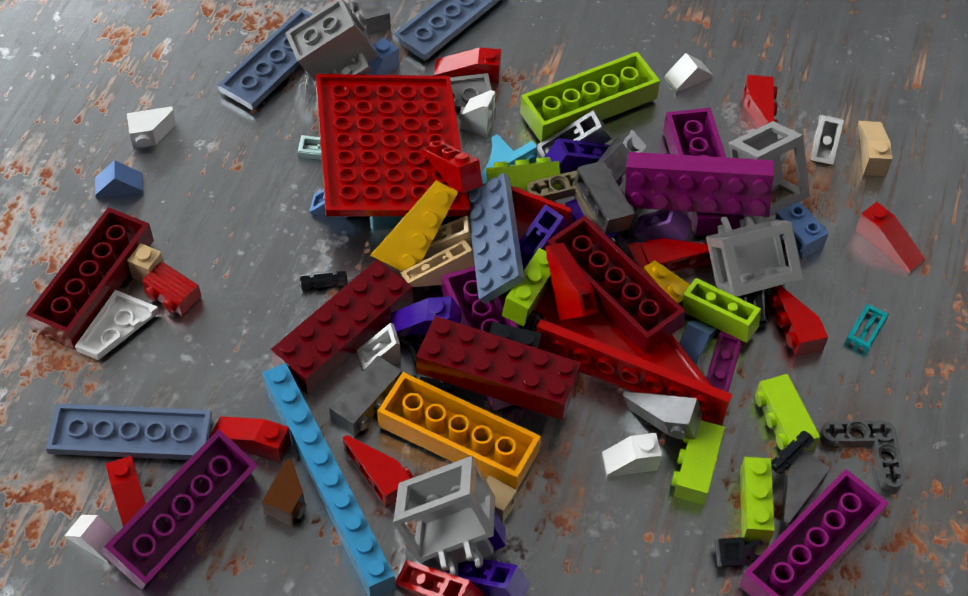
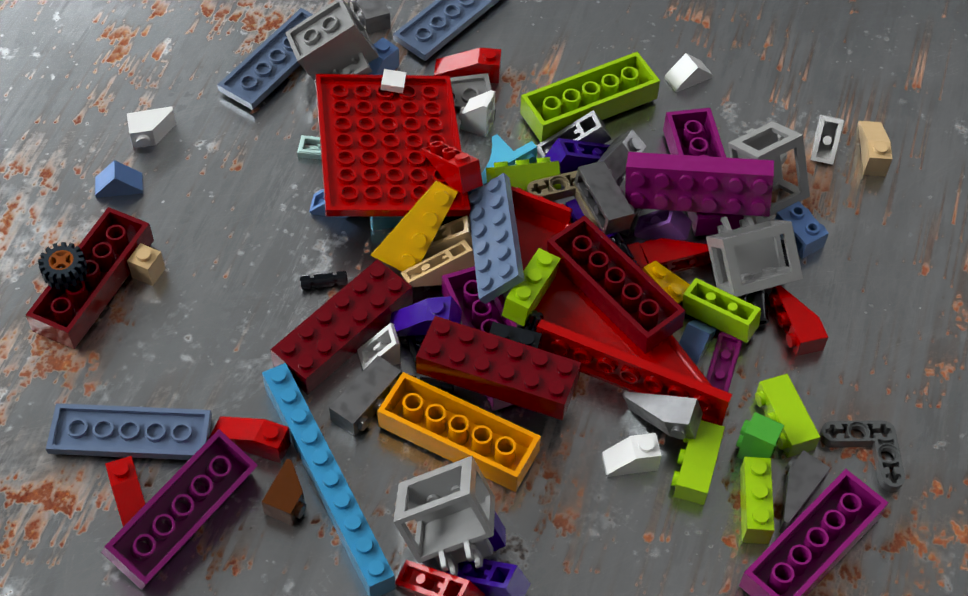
(64, 256): none -> black wheel
(91, 534): white slope -> none
(115, 323): white wing -> none
(171, 289): red brick -> none
(378, 469): red slope -> none
(393, 81): none -> white tile
(504, 497): tan brick -> none
(543, 228): dark purple slope -> none
(571, 287): red slope -> none
(734, 551): black plate -> none
(758, 437): none -> bright green brick
(759, 99): red slope -> none
(791, 452): black axle -> none
(859, 341): teal tile -> none
(889, 236): red slope -> none

